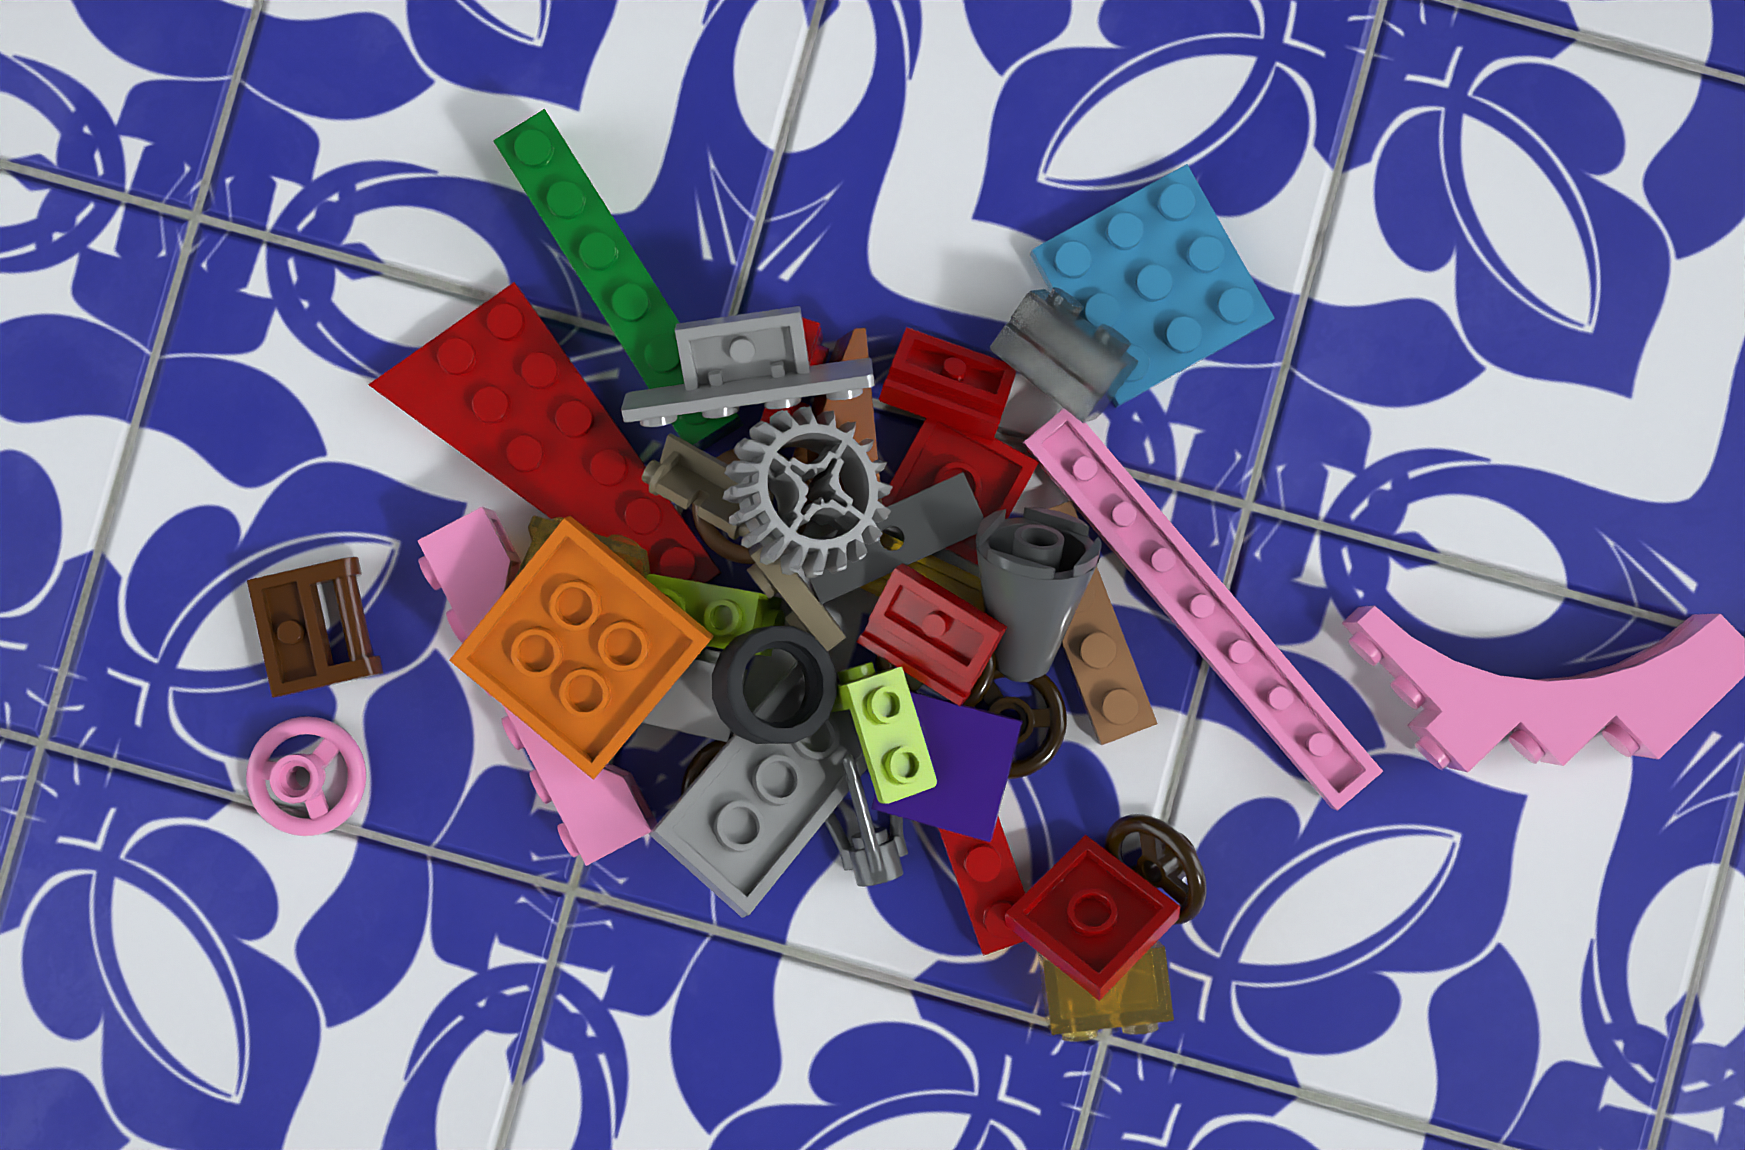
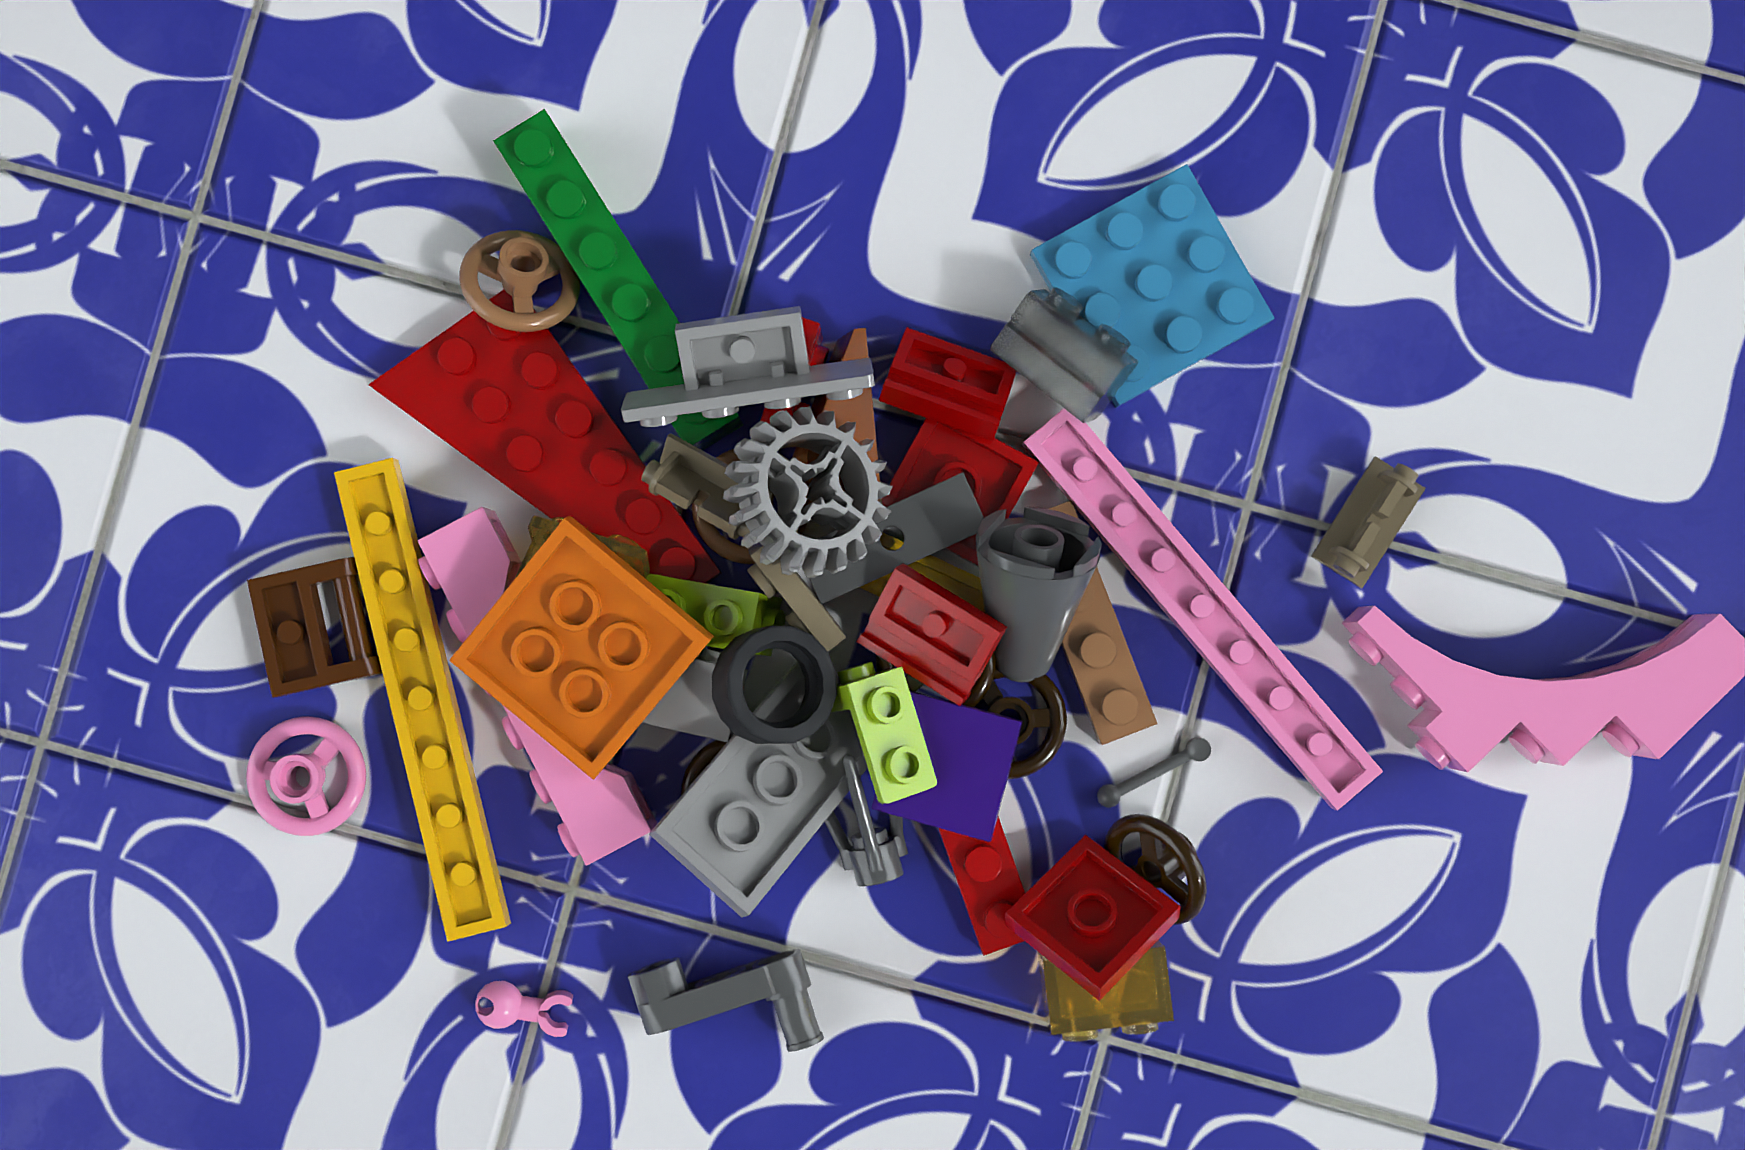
(422, 699): none -> yellow plate
(512, 1006): none -> bright pink arm
(521, 266): none -> medium nougat piece
(671, 1002): none -> dark grey beam
(1196, 749): none -> dark grey hinge
(1369, 521): none -> dark tan hinge

